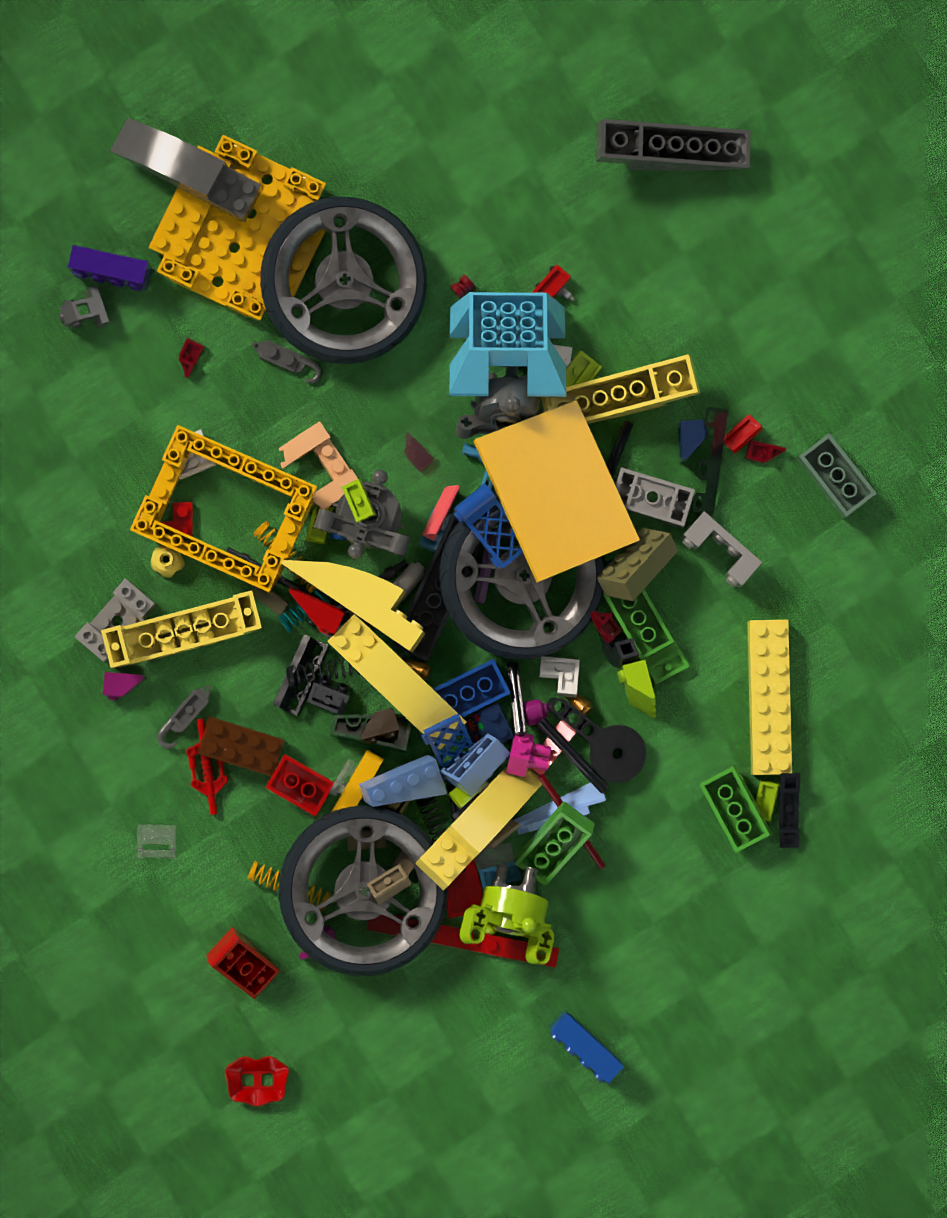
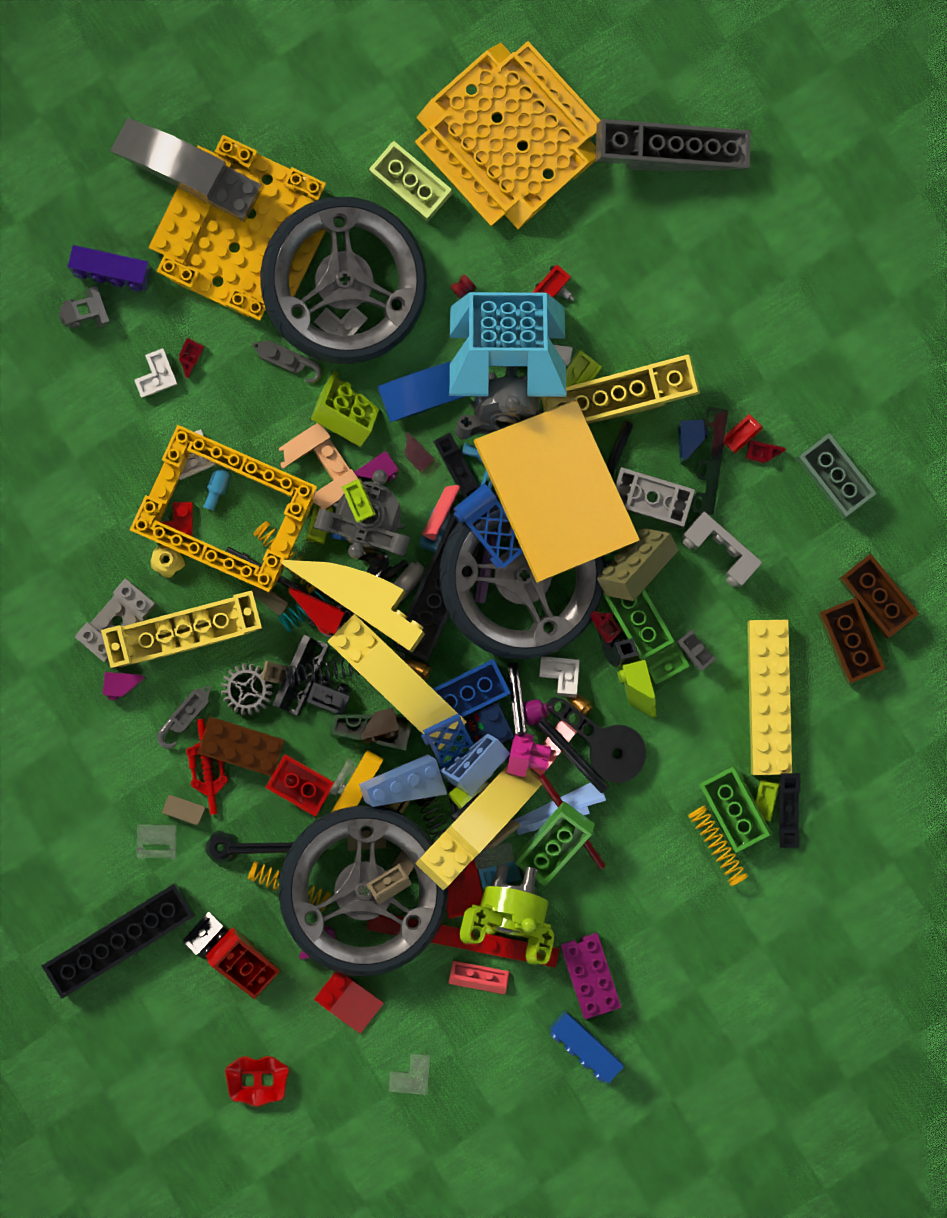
(118, 940): none -> black brick
(161, 376): none -> white plate
(183, 810): none -> dark tan slope
(205, 935): none -> black bracket
(212, 851): none -> black piece
(217, 486): none -> dark azure arm
(231, 681): none -> light grey gear
(255, 848): none -> black axle
(274, 672): none -> dark tan slope
(345, 411): none -> lime wedge
(346, 326): none -> white plate
(348, 1001): none -> red slope
(377, 559): none -> black piece
(381, 462): none -> magenta slope
(410, 181): none -> yellowish green brick
(416, 1080): none -> clear plate
(417, 392): none -> blue slope
(456, 465): none -> black slope
(479, 977): none -> coral slope
(484, 155): none -> yellow slope
(590, 975): none -> magenta piece
(695, 650): none -> dark grey window
(734, 880): none -> yellow piece
(851, 640): none -> reddish brown brick
(878, 596): none -> reddish brown brick

